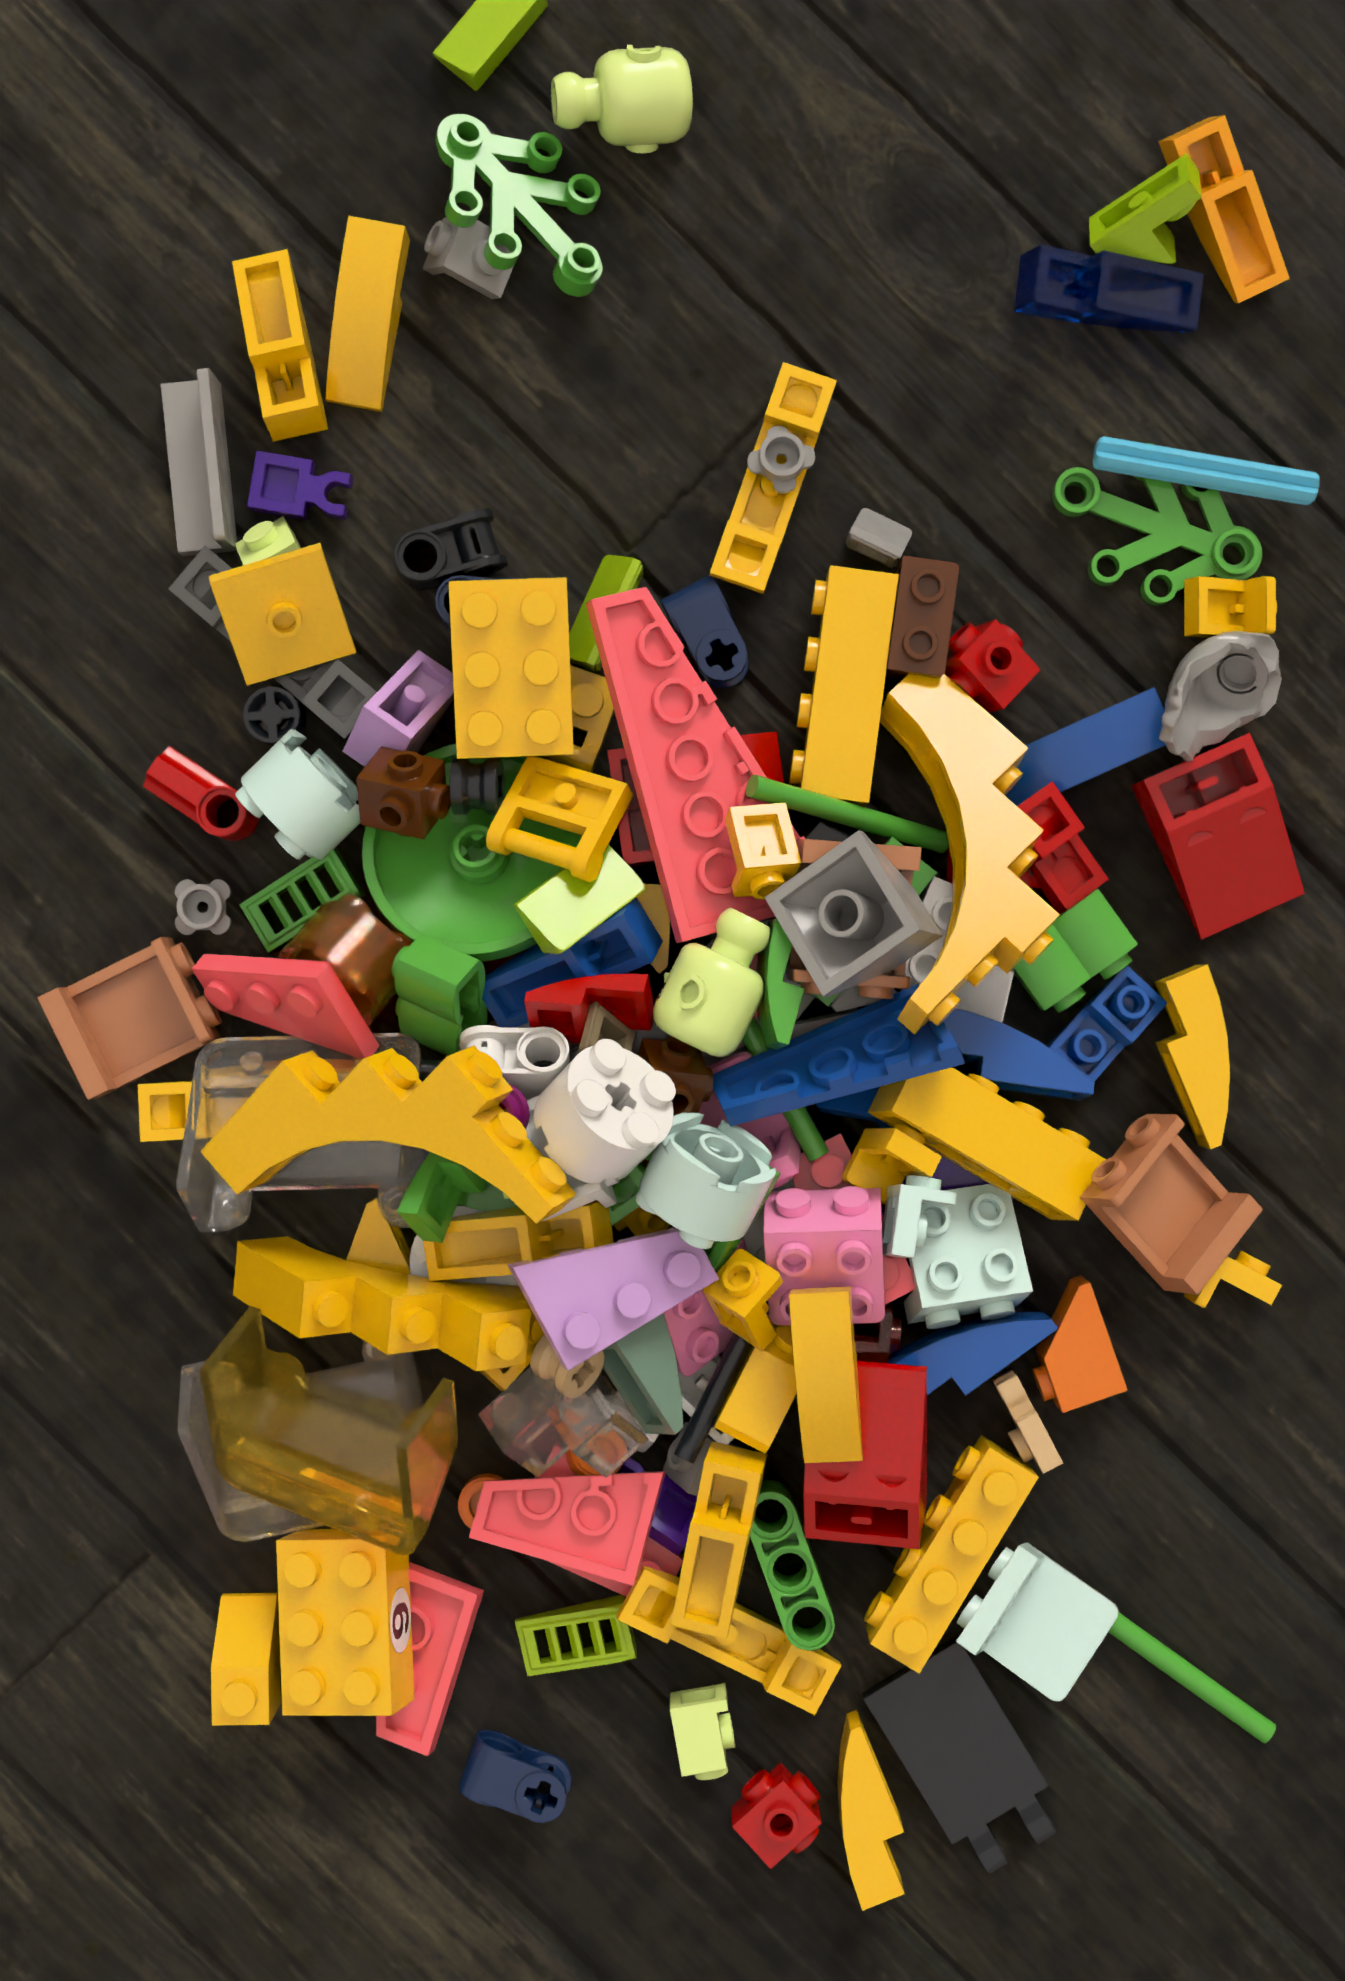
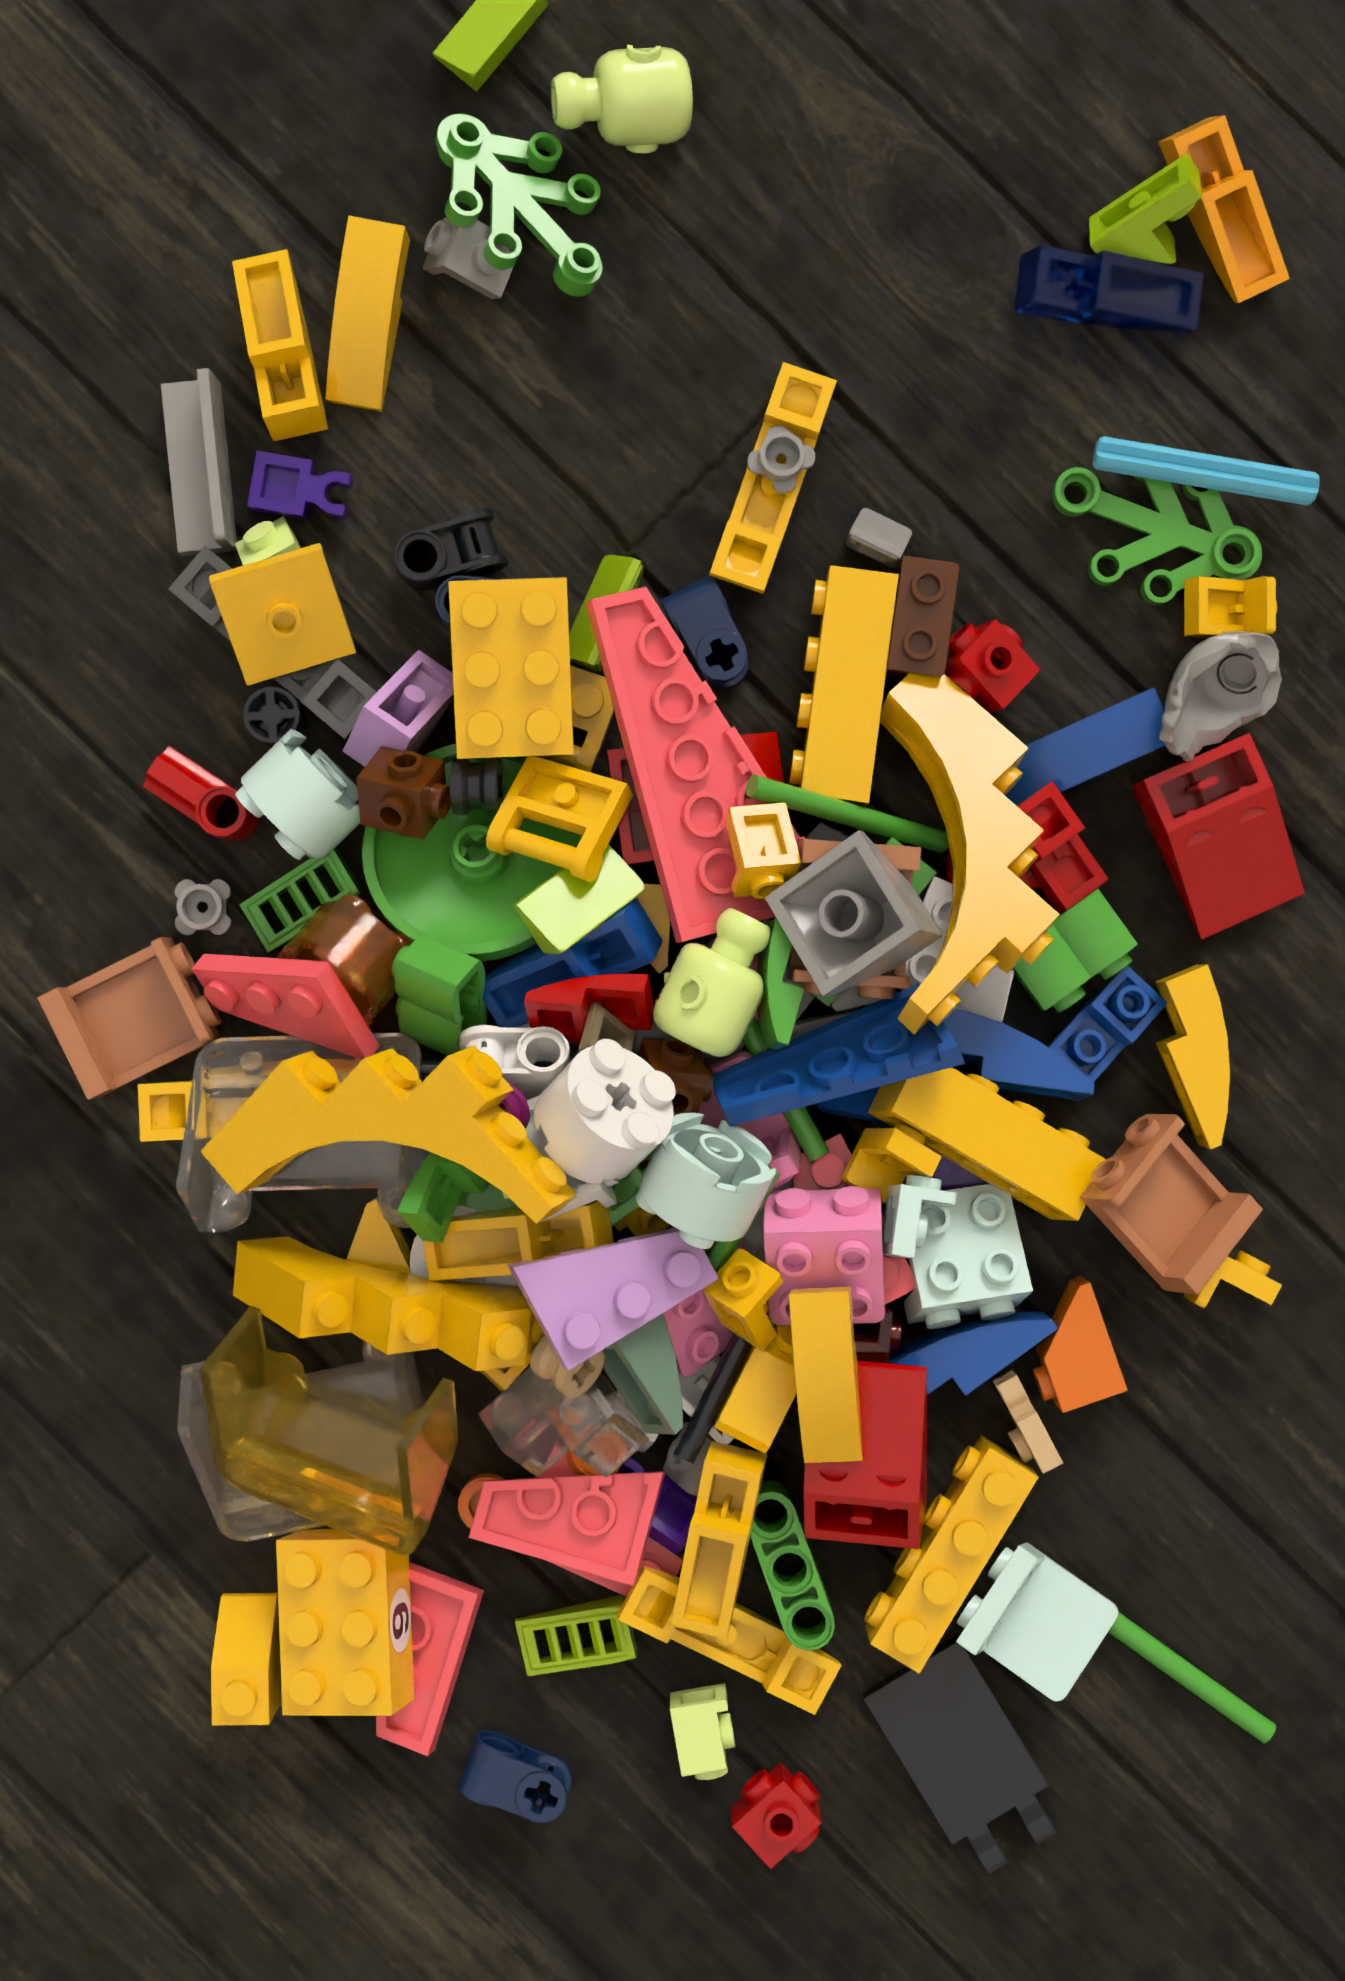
(867, 1817): yellow slope -> none

